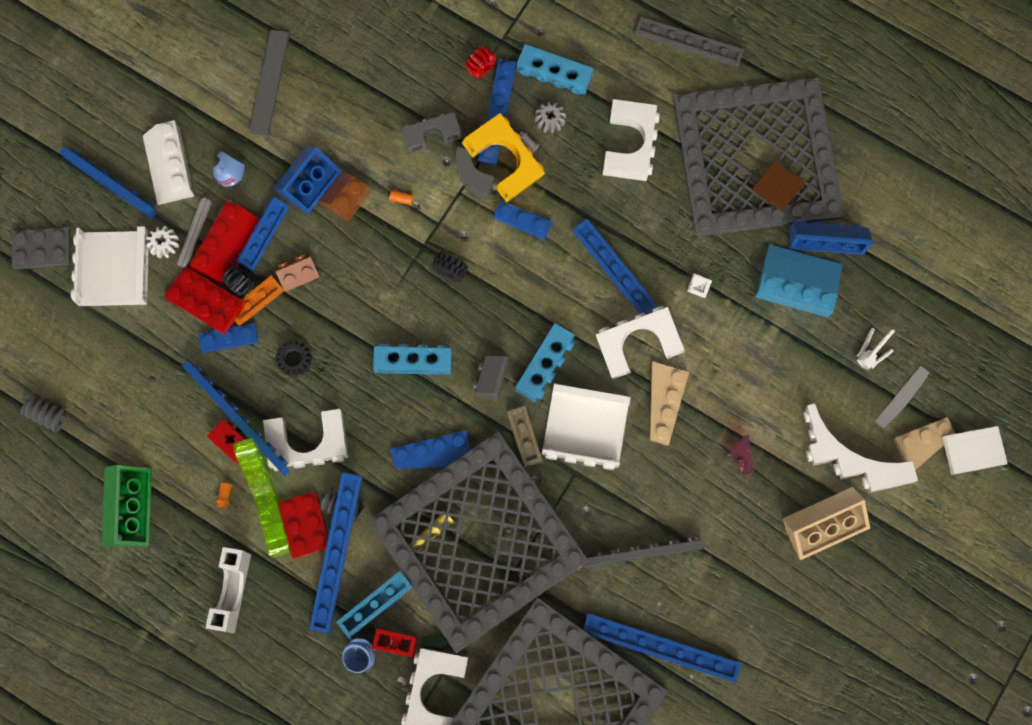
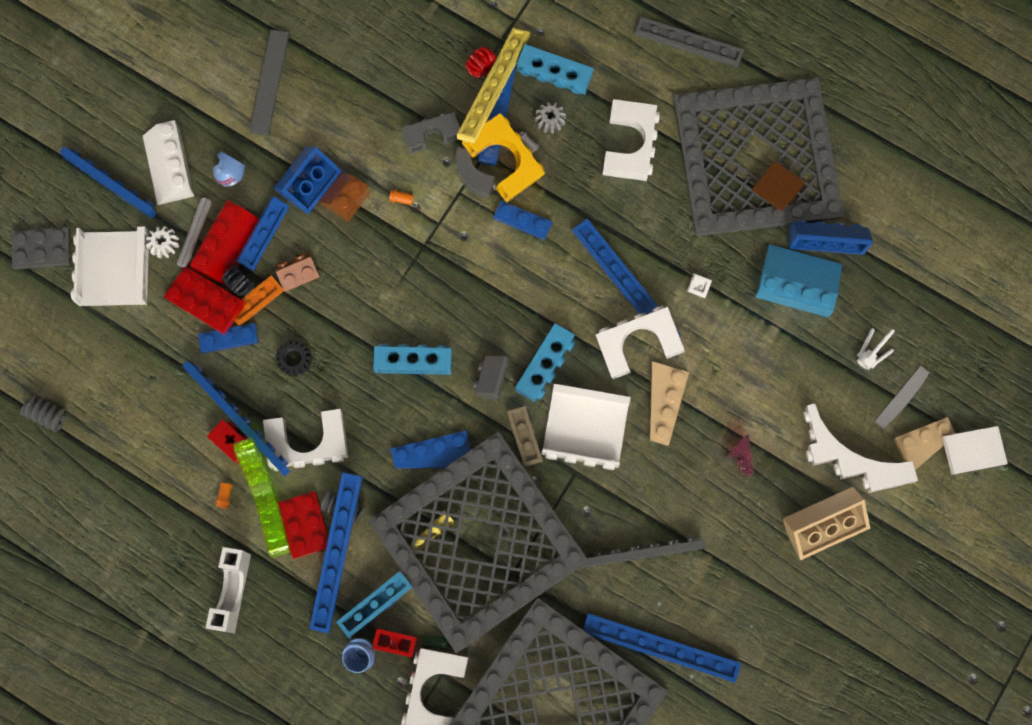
(126, 506): green slope -> none
(449, 267): black tyre -> none
(493, 86): none -> light yellow tile

